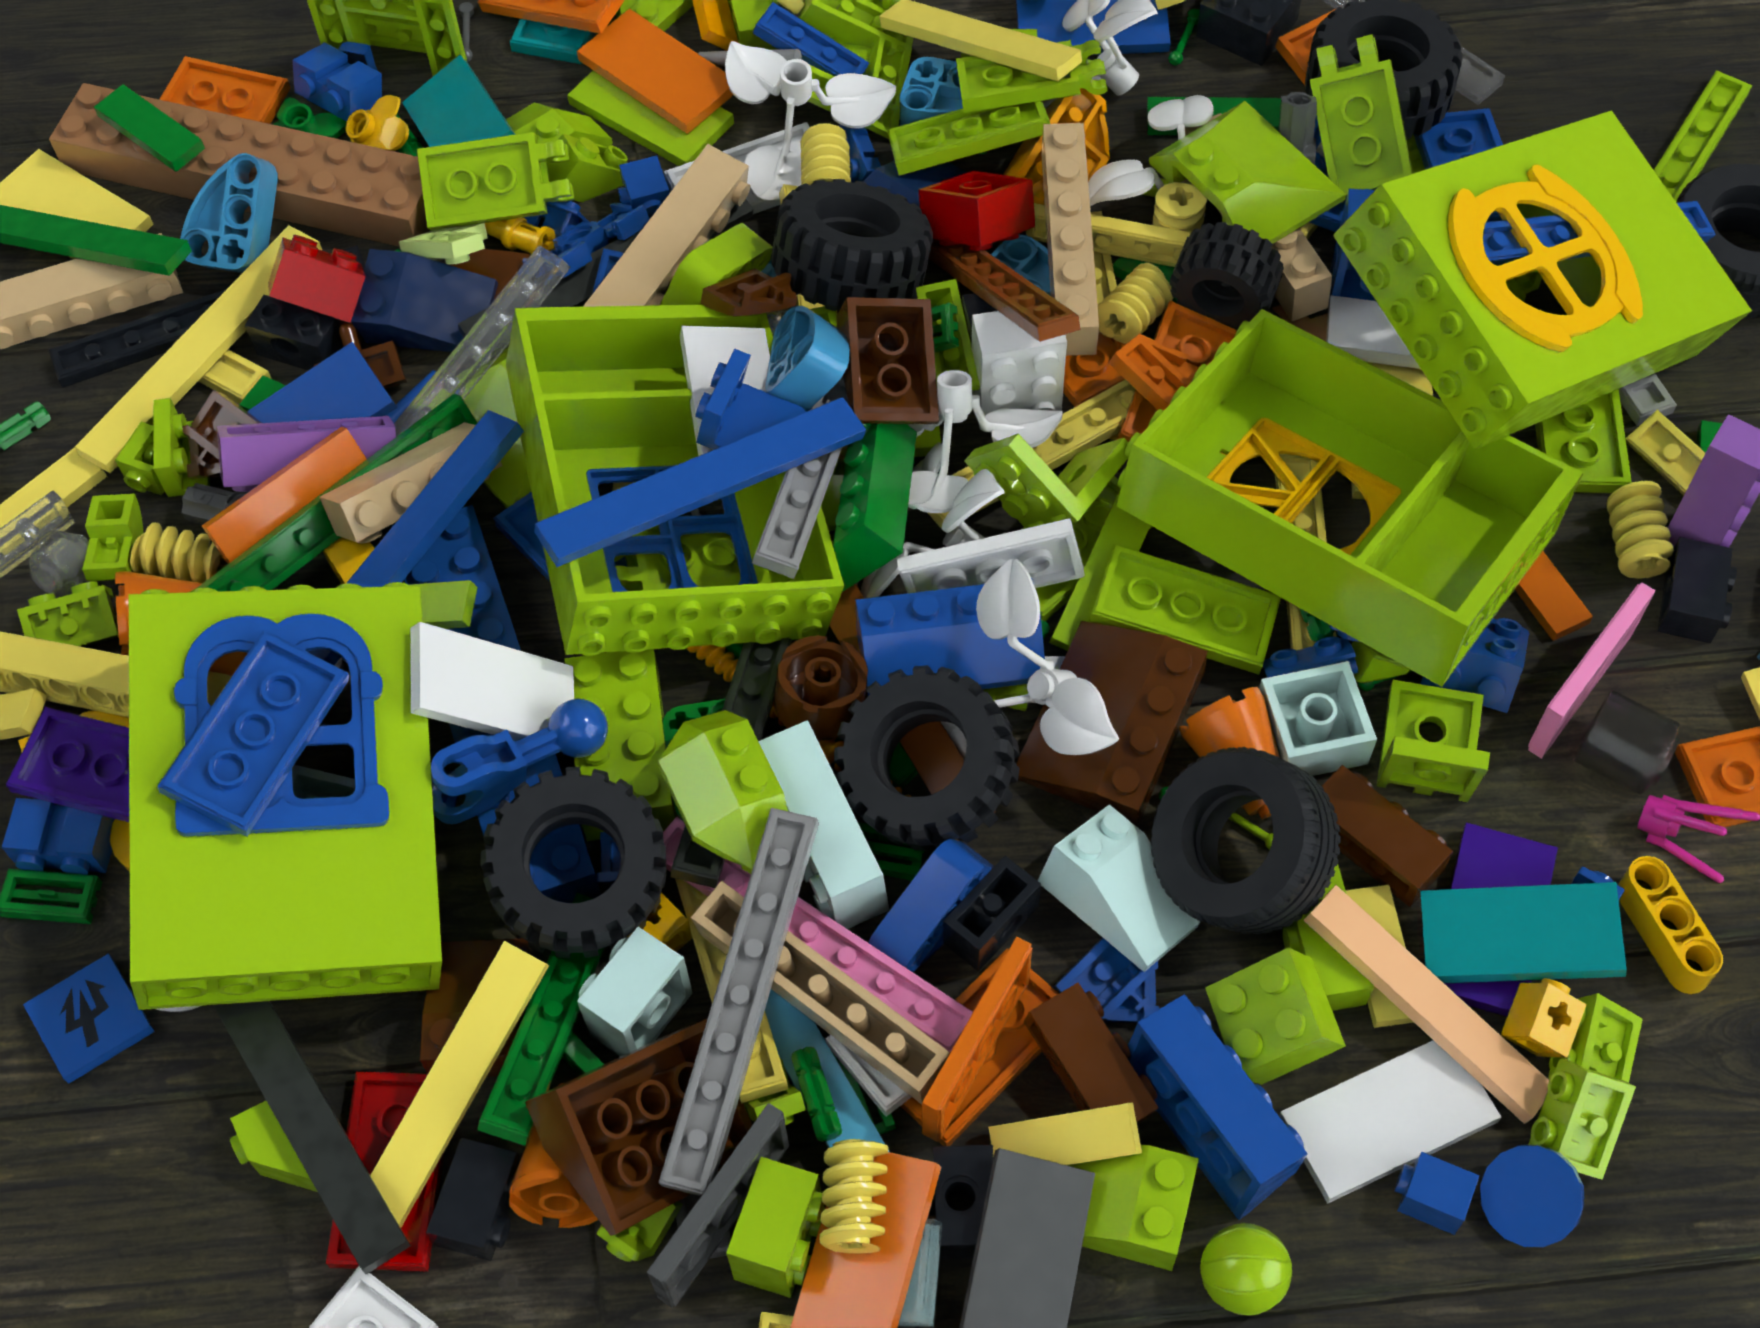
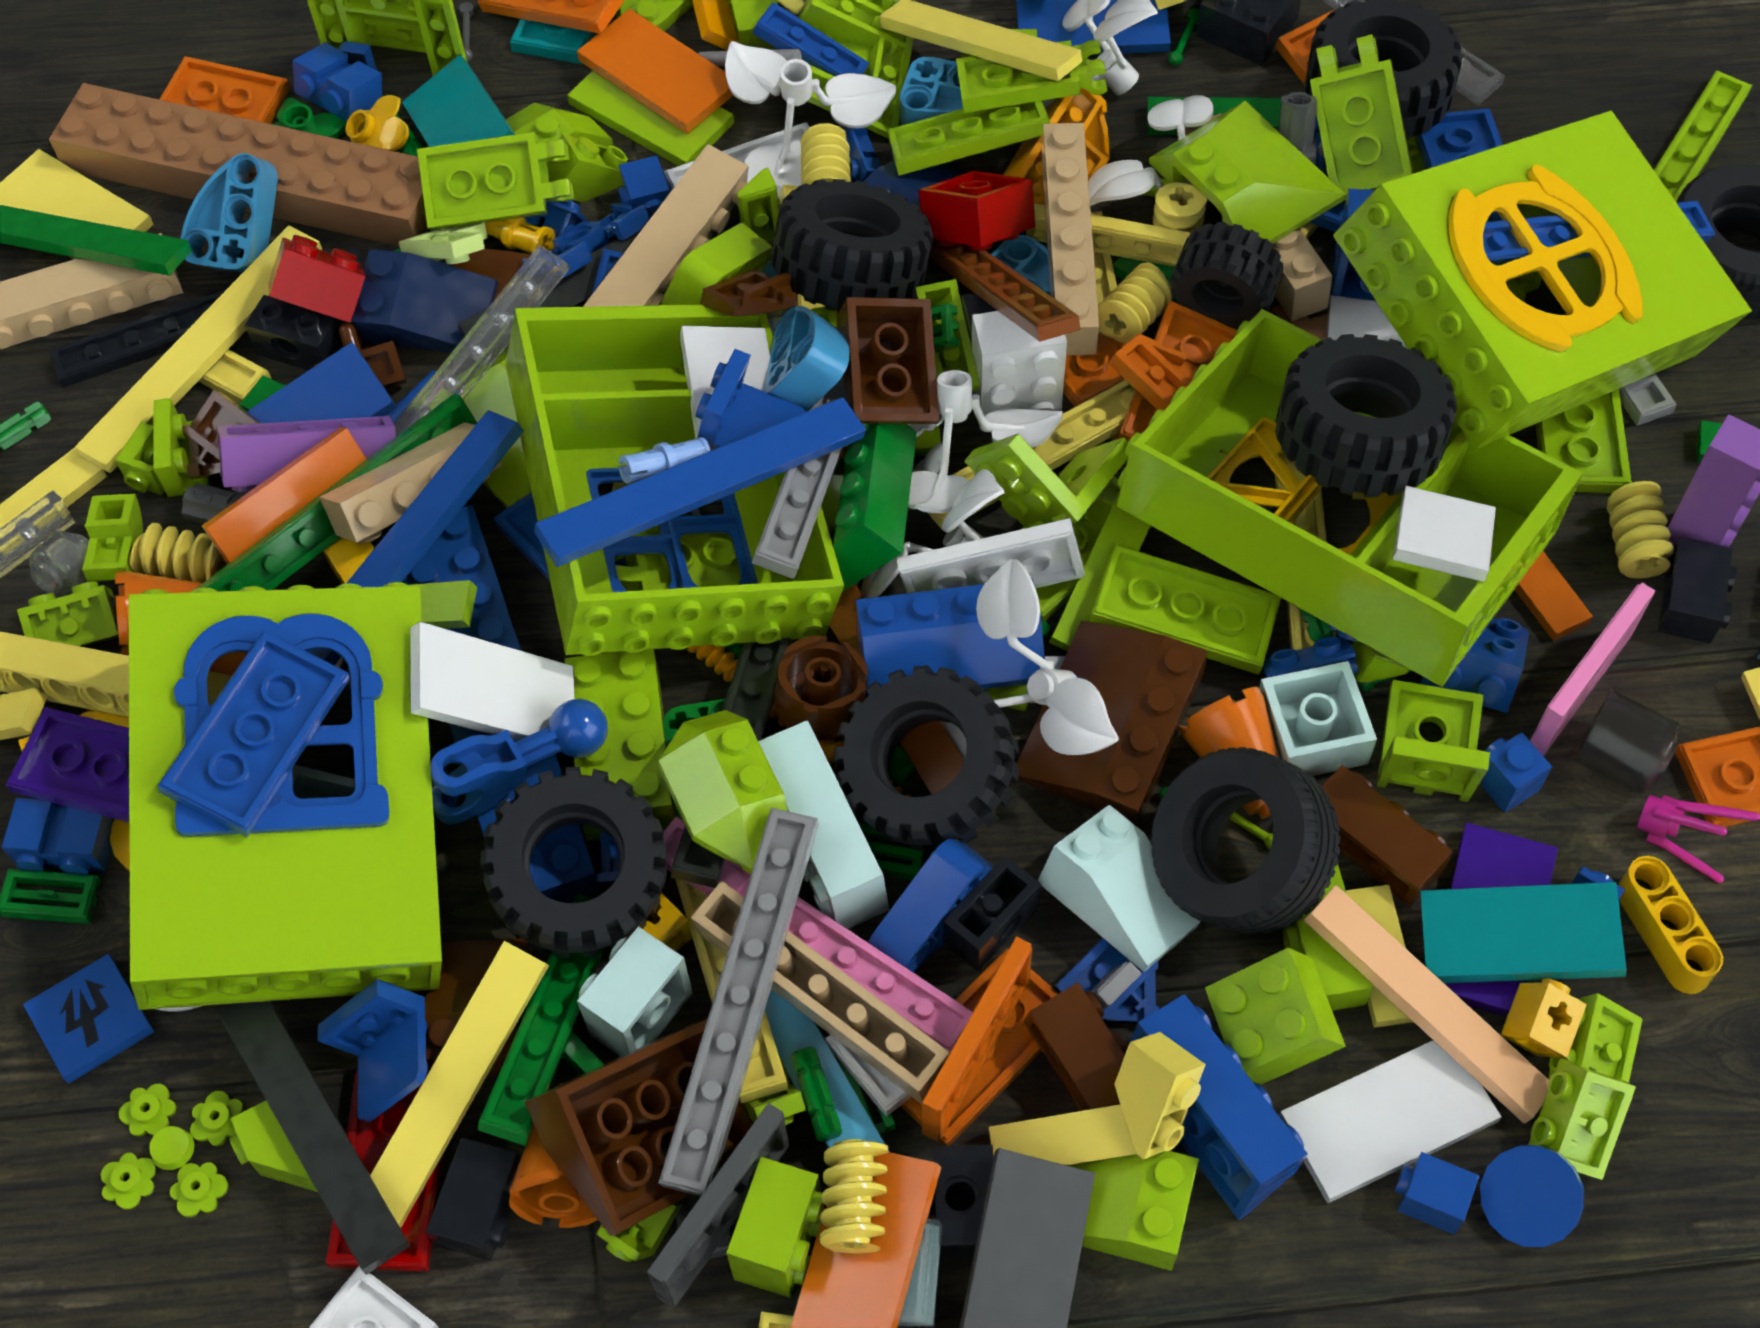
(149, 127): green tile -> none
(170, 1150): none -> lime plant
(388, 1036): none -> blue bracket
(660, 458): none -> light blue pin
(760, 205): none -> lime slope
(1115, 983): none -> light grey tile
(1155, 1092): none -> light yellow slope
(1246, 1269): lime piece -> none
(1357, 451): none -> black tyre
(1444, 533): none -> white tile
(1514, 771): none -> blue brick
(1667, 450): light yellow tile -> none

